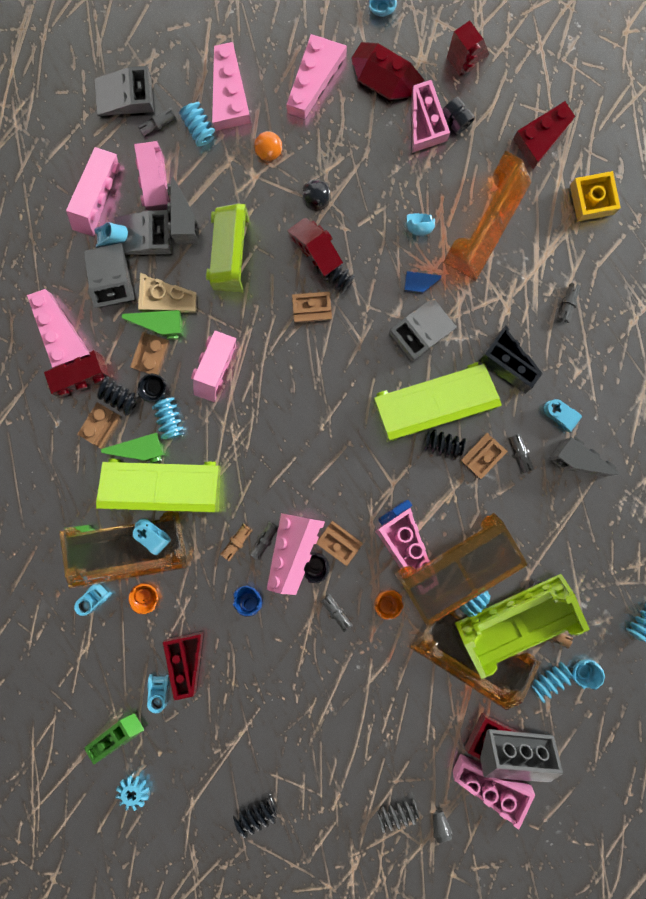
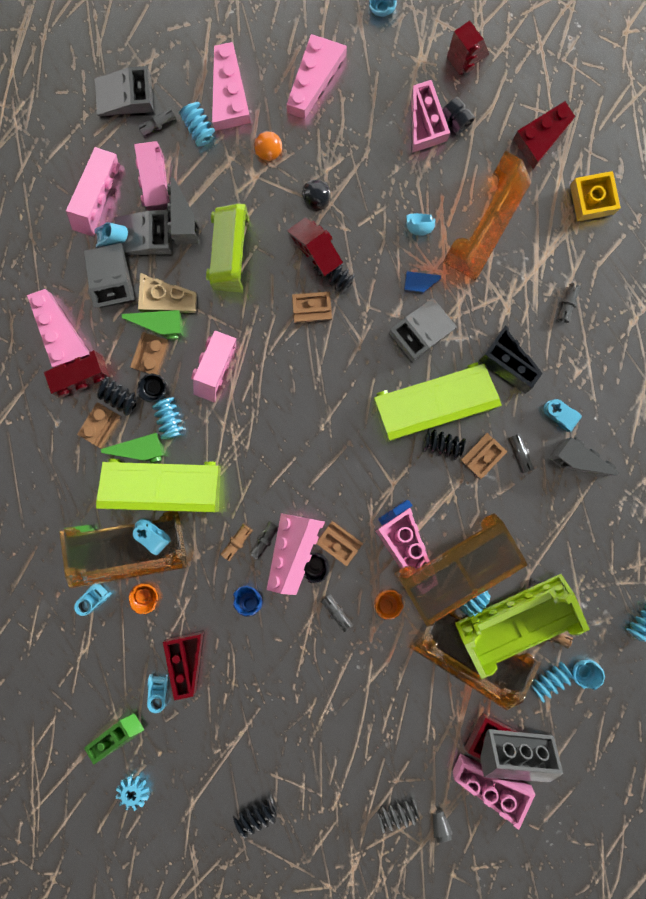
(385, 71): dark red wedge -> none

